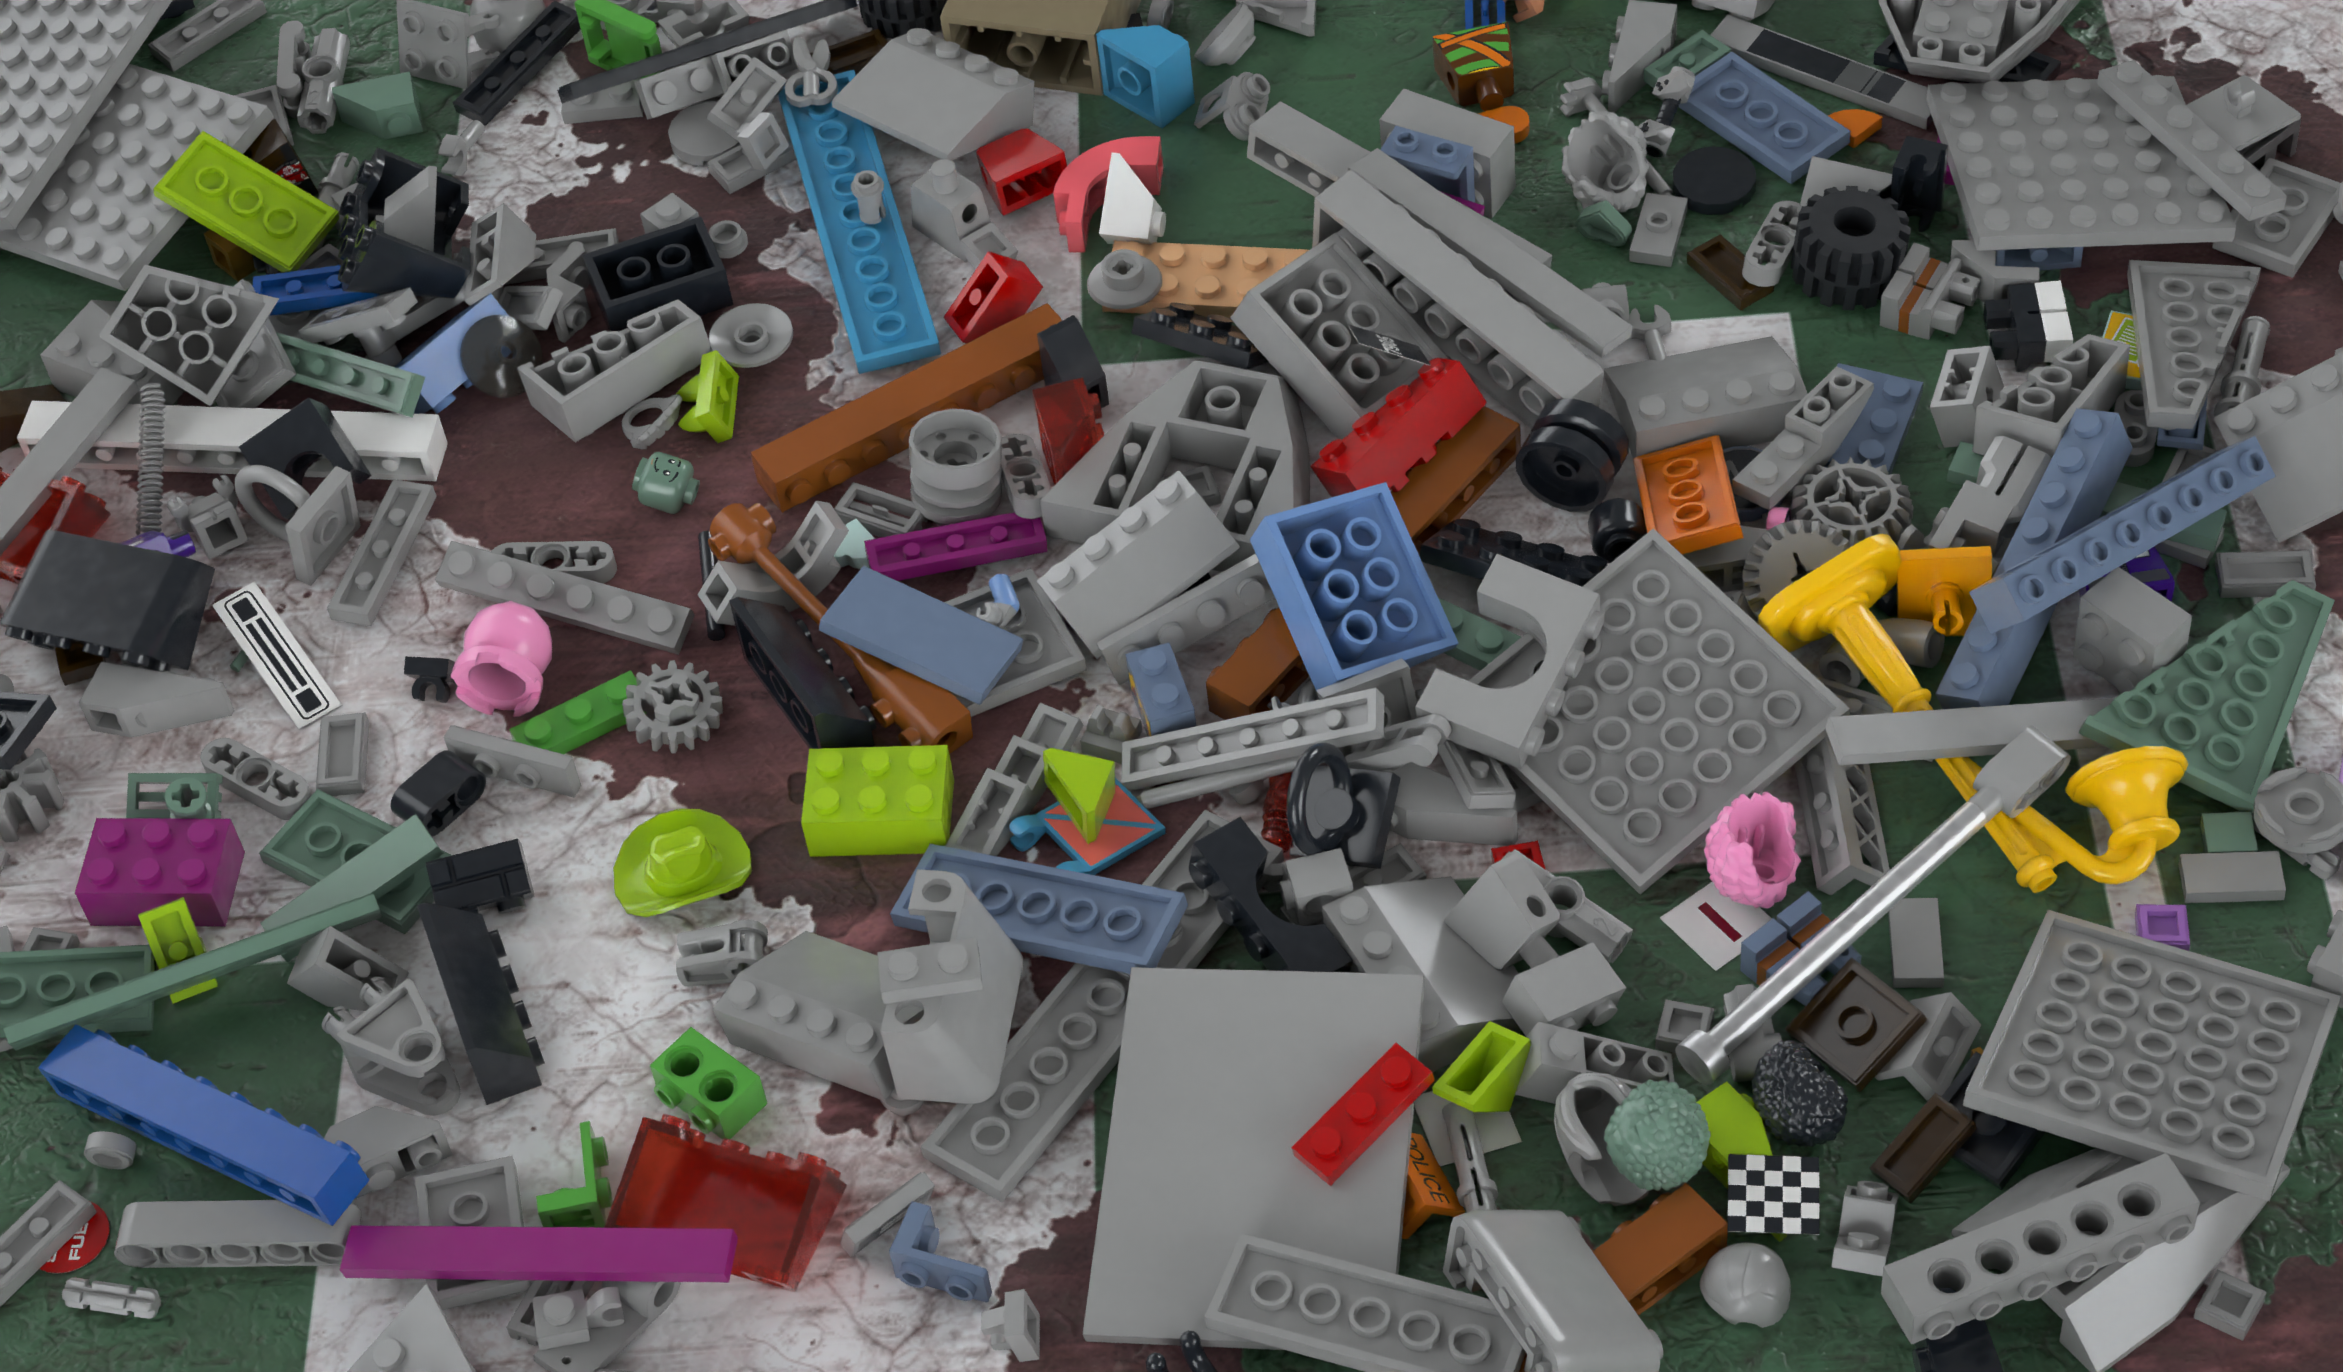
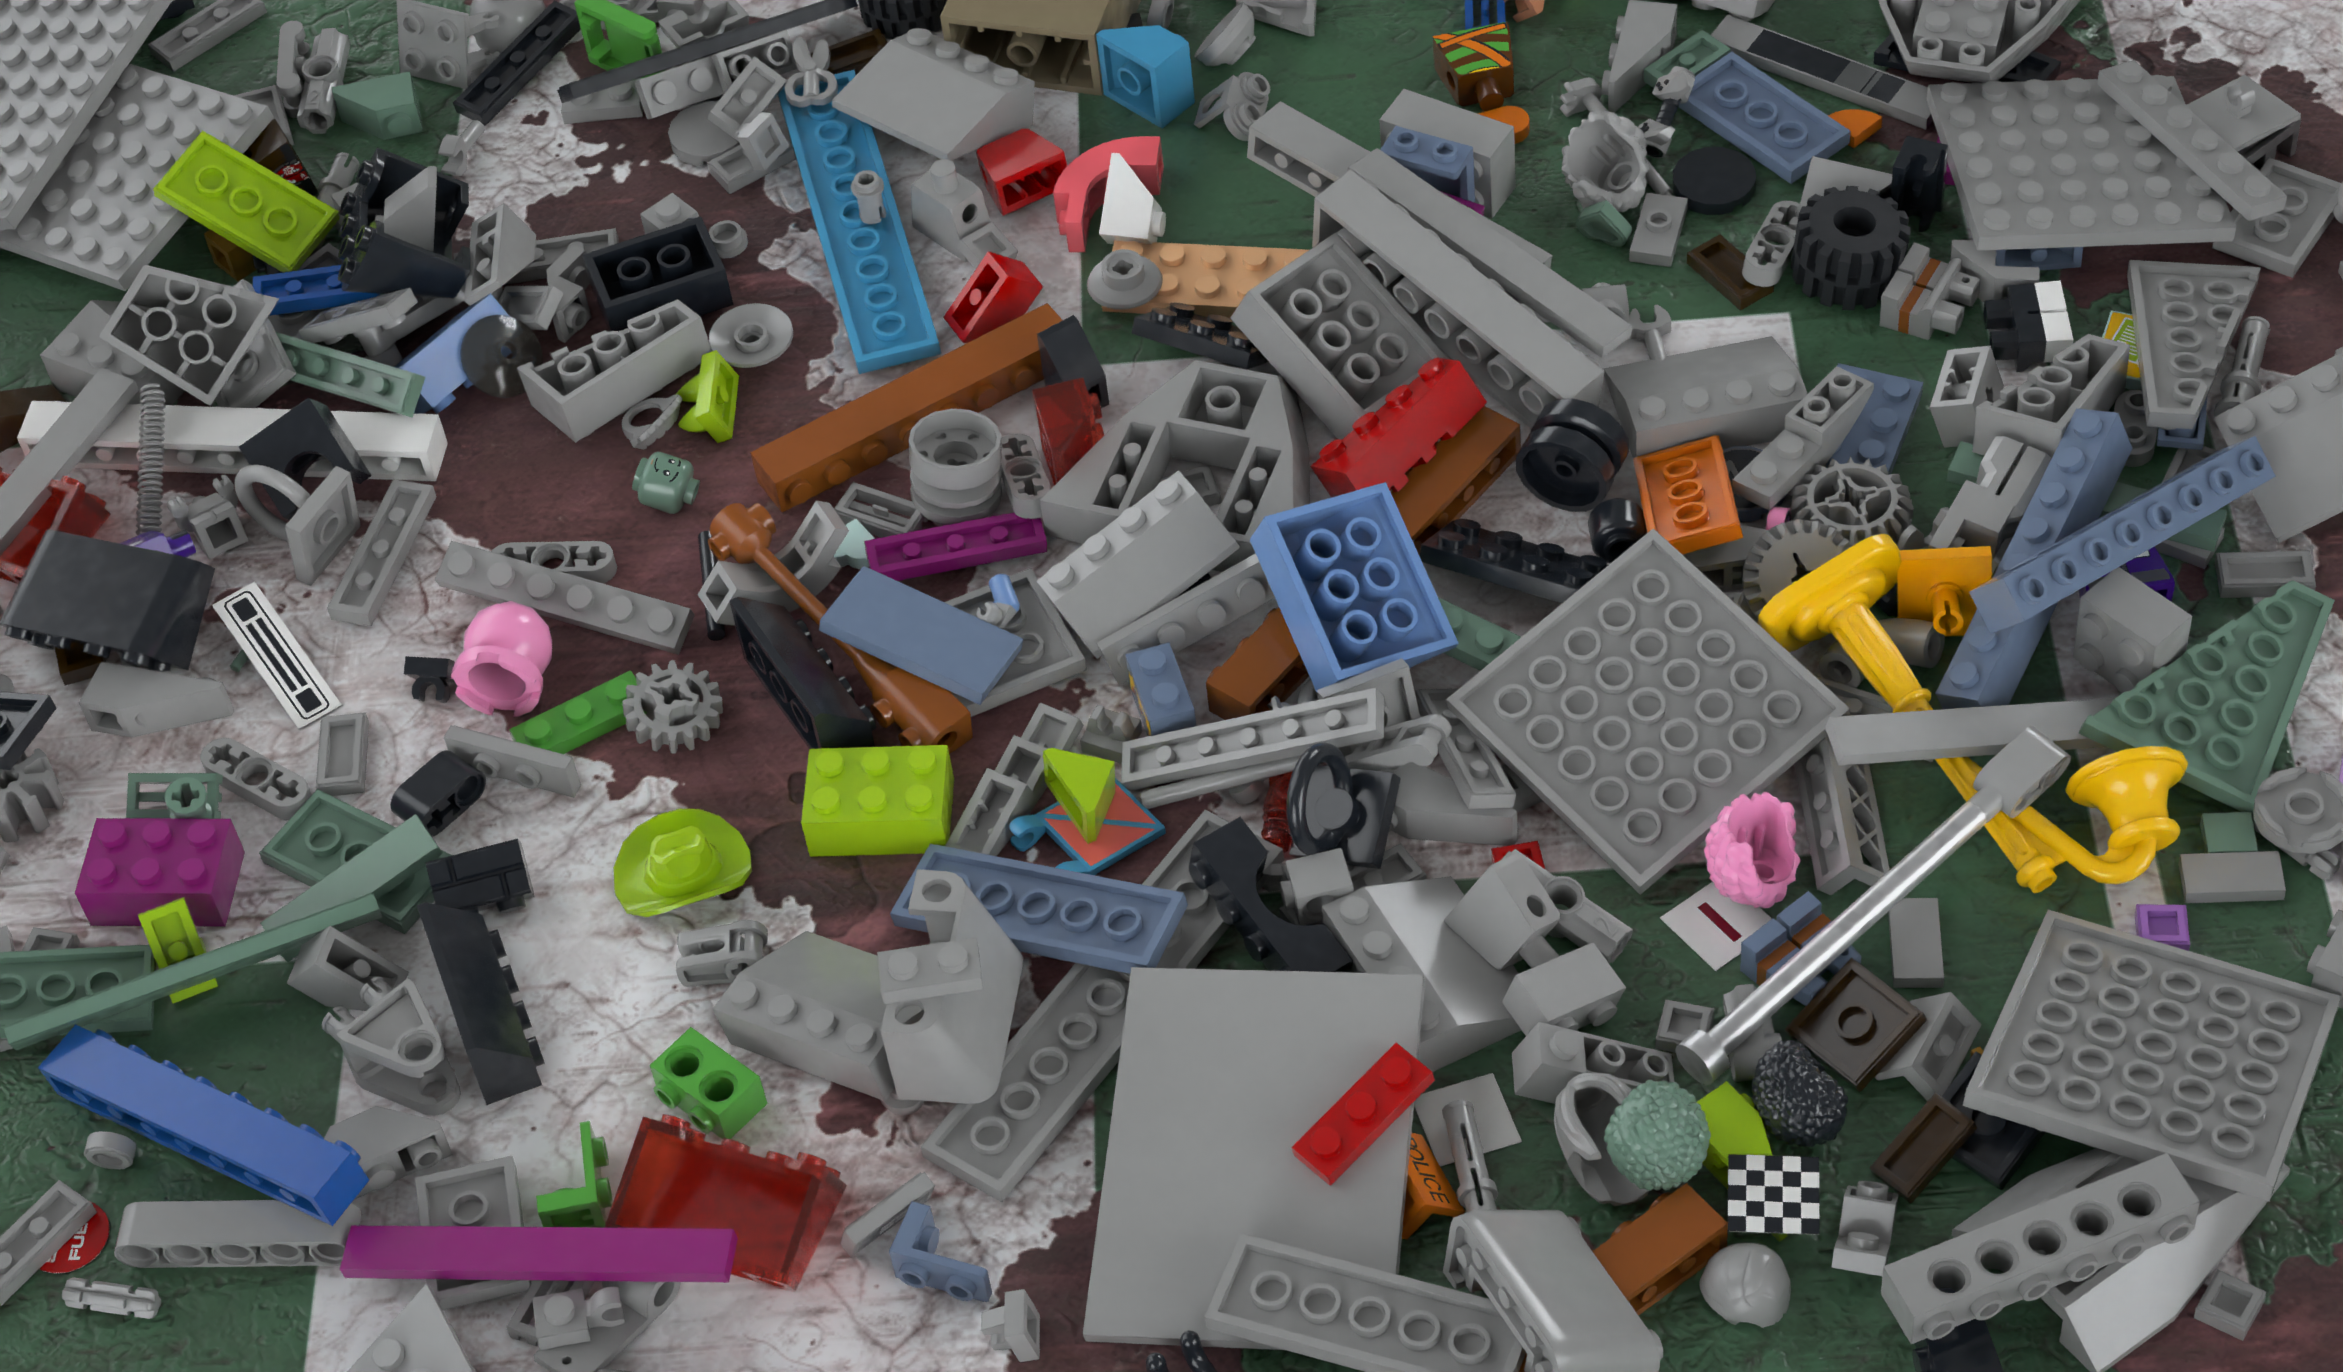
(1388, 344): black sticker -> none
(1486, 1071): lime slope -> none
(1511, 719): light grey arch -> none

